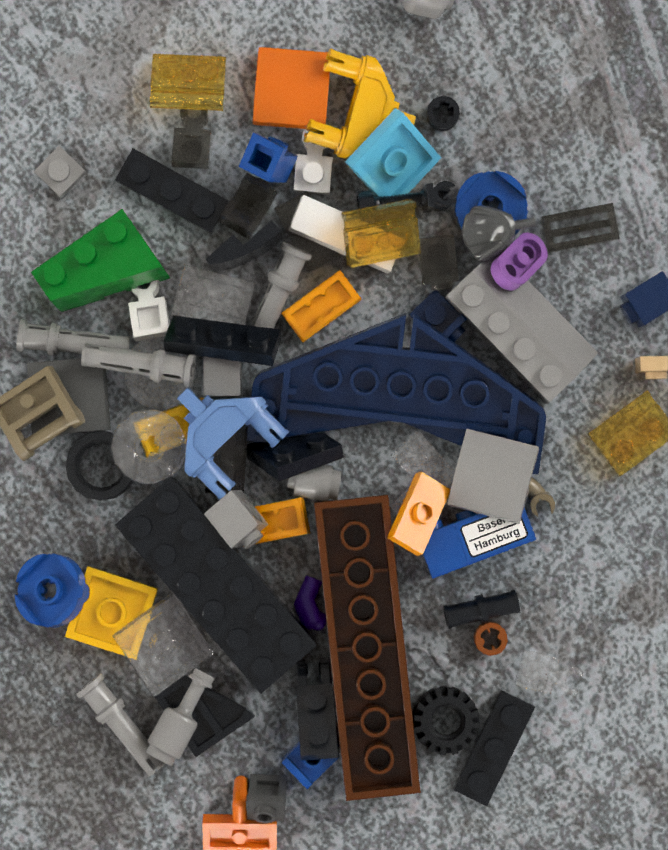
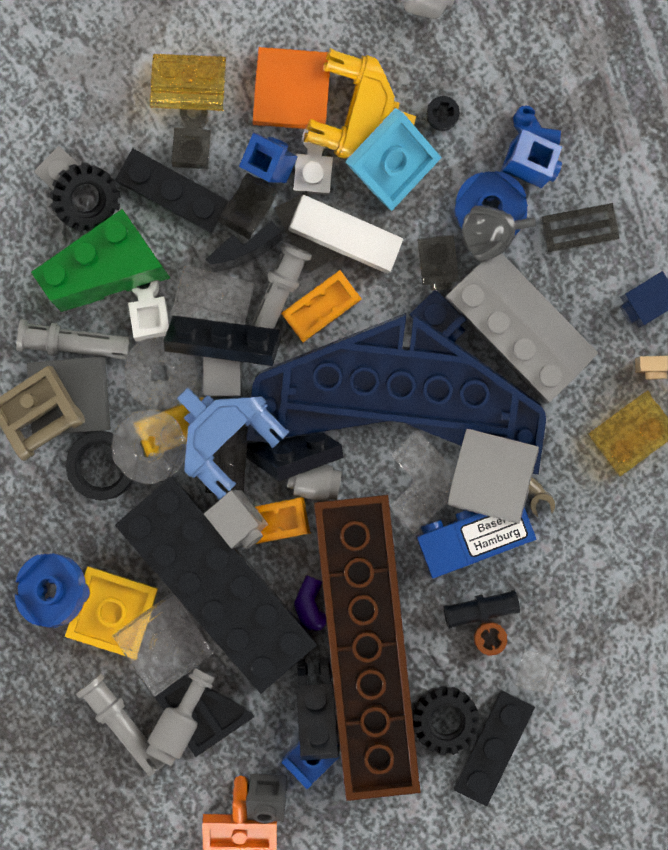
(69, 181): none -> black tyre
(156, 365): light grey pin -> none
(381, 233): clear yellow plate -> none
(419, 513): light orange plate -> none
(427, 198): black bar -> none
(519, 261): medium lavender plate -> none
(525, 119): none -> blue arm
(532, 159): none -> blue brick

